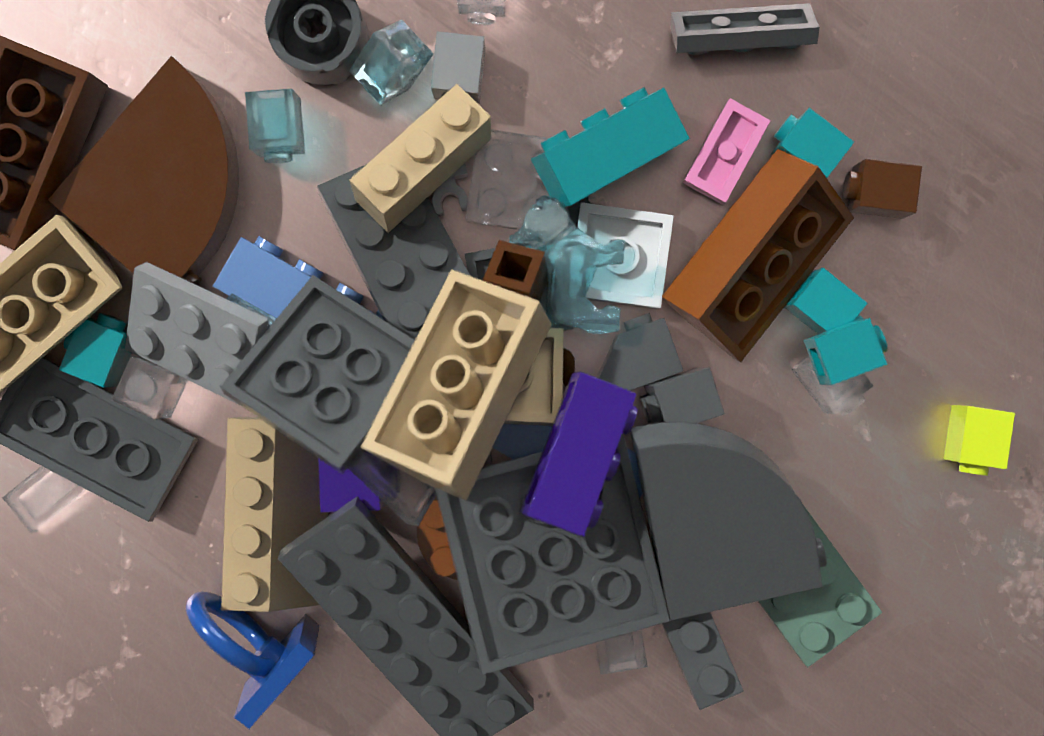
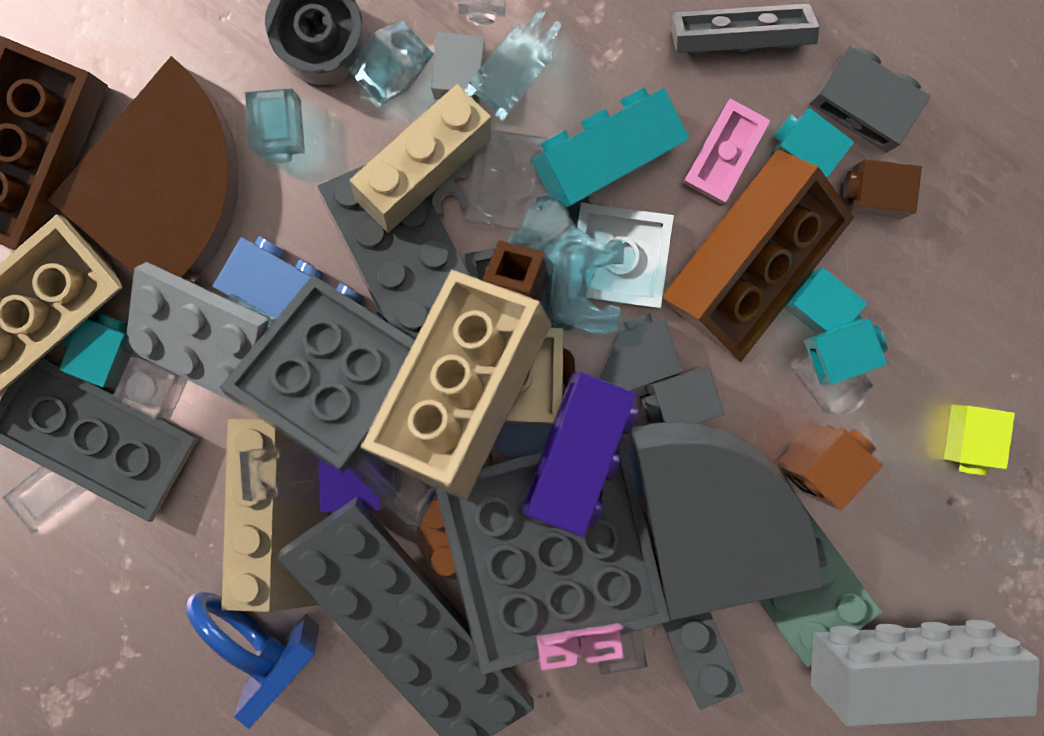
(277, 471): none -> clear tile
(513, 66): none -> clear light blue arm
(564, 644): none -> bright pink piece
(829, 464): none -> dark orange brick
(870, 98): none -> dark grey brick
(923, 673): none -> light grey brick

